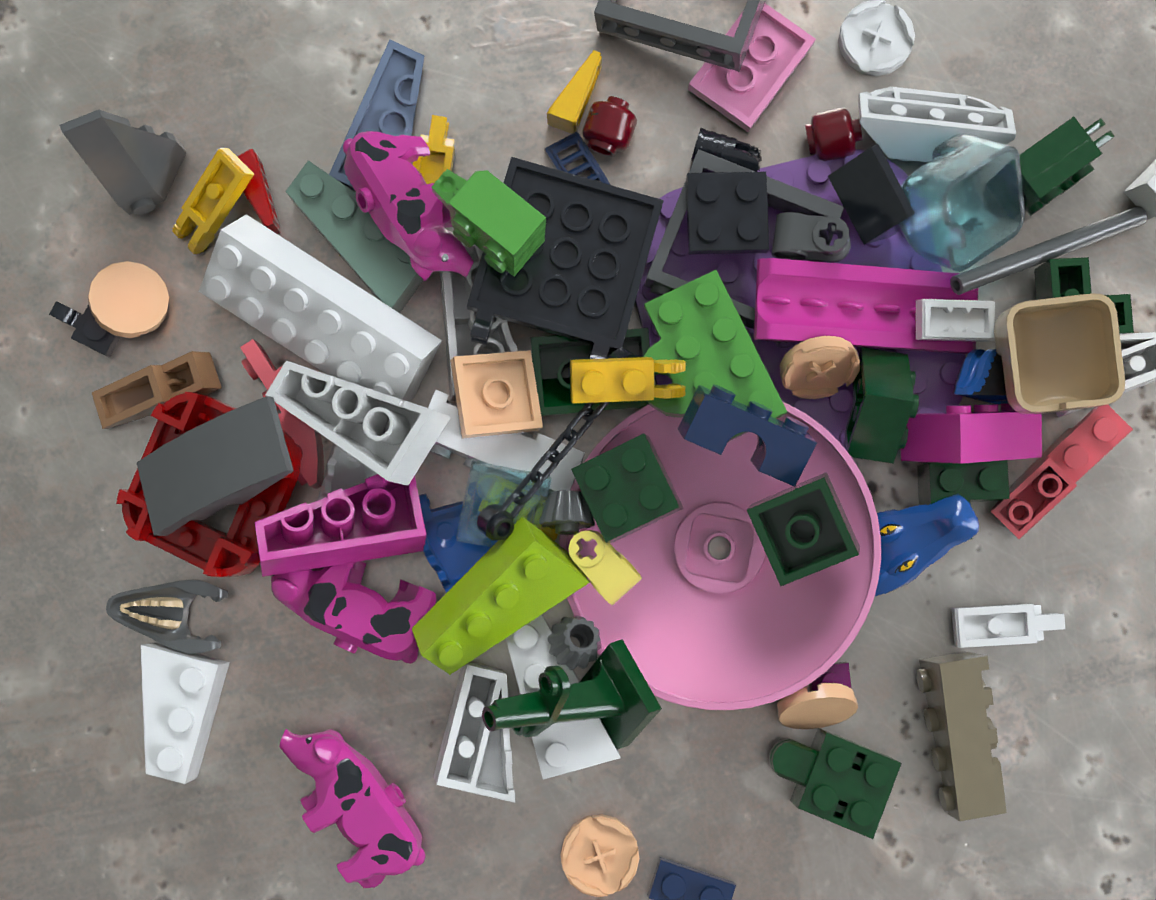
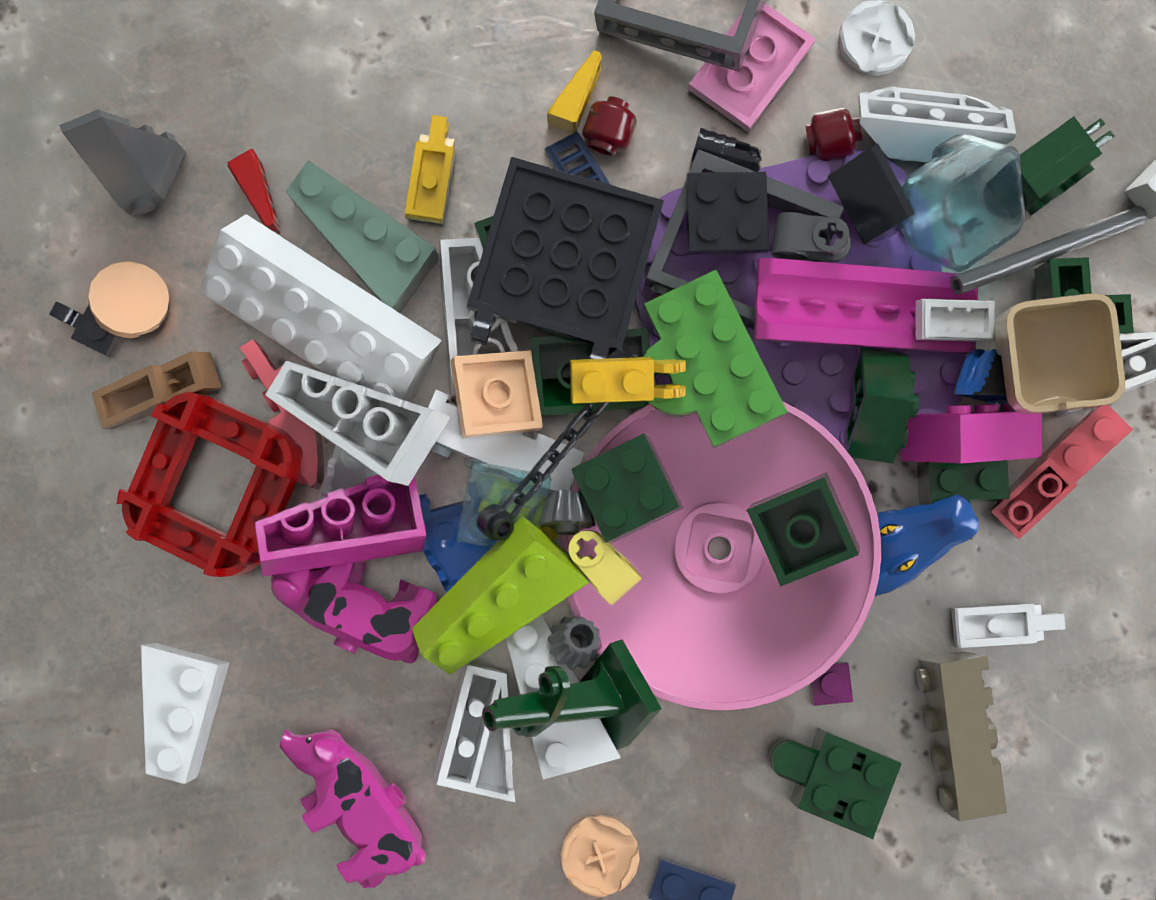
(163, 613): dark grey animal -> none
(212, 199): yellow hinge -> none
(214, 466): dark grey slope -> none
(388, 102): sand blue wing -> none
(403, 202): dark pink animal -> none
(491, 218): bright green hinge -> none
(716, 417): dark blue arch -> none
(817, 708): light nougat tile -> none
(819, 367): light nougat tile -> none

